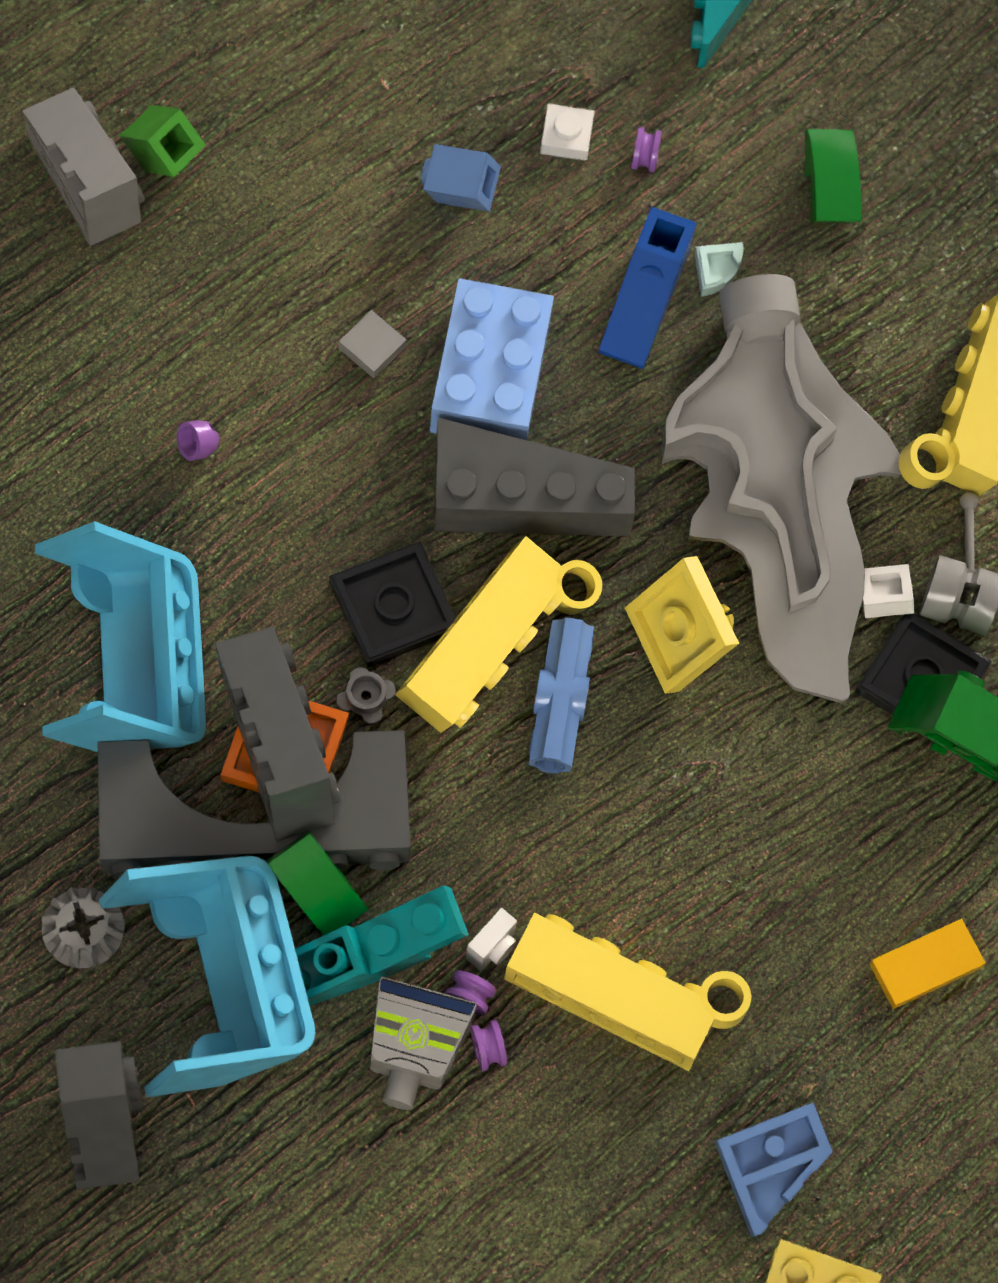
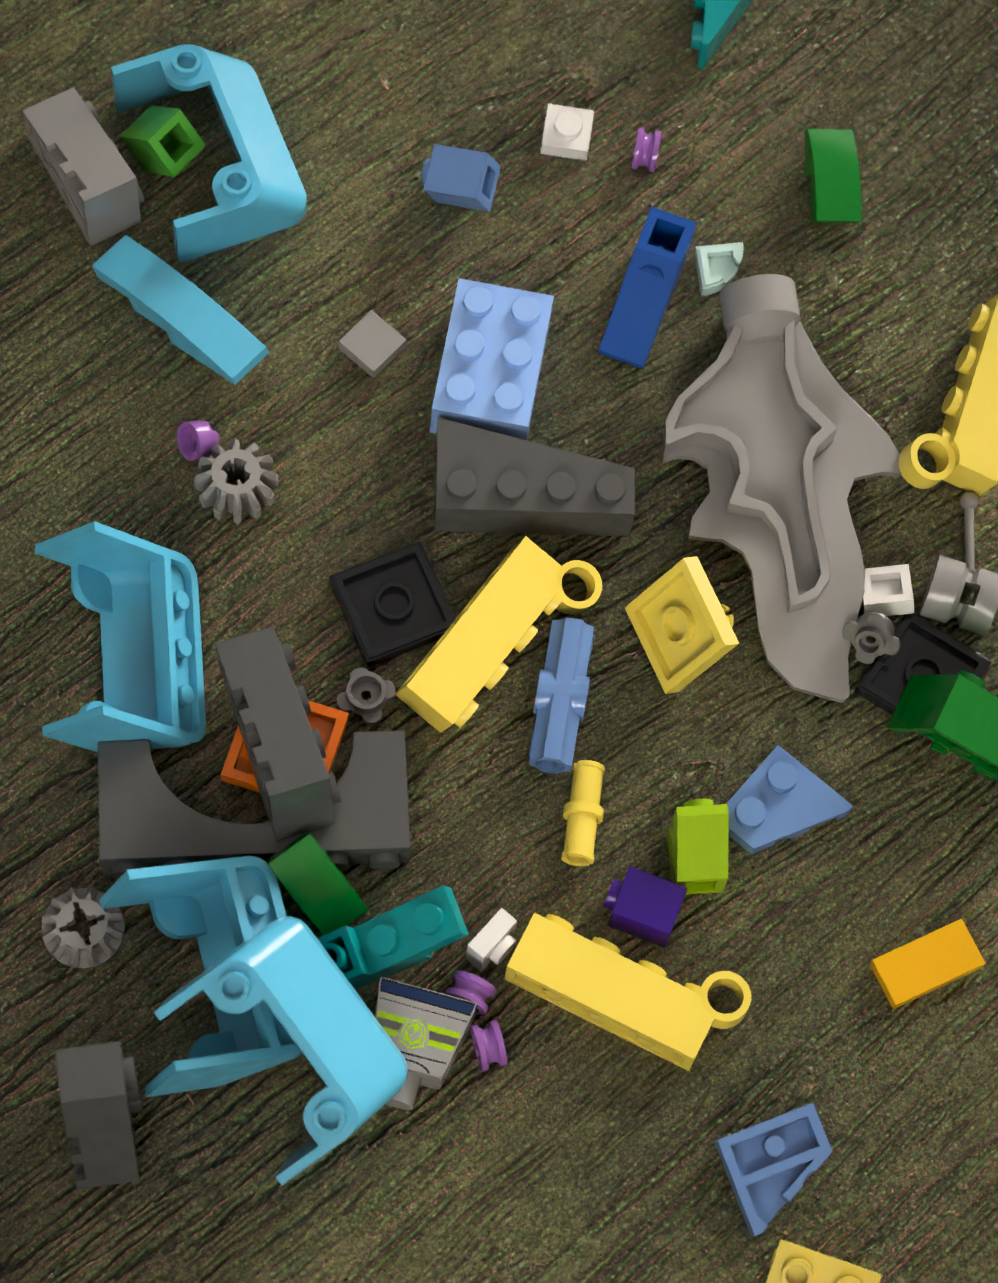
(181, 309): none -> medium azure slope
(232, 465): none -> light grey gear
(252, 195): none -> medium azure windscreen
(324, 1019): none -> medium azure windscreen
(583, 813): none -> light yellow pin
(644, 906): none -> dark purple brick
(699, 846): none -> lime slope
(781, 803): none -> medium blue wing
(874, 625): none -> flat silver plate

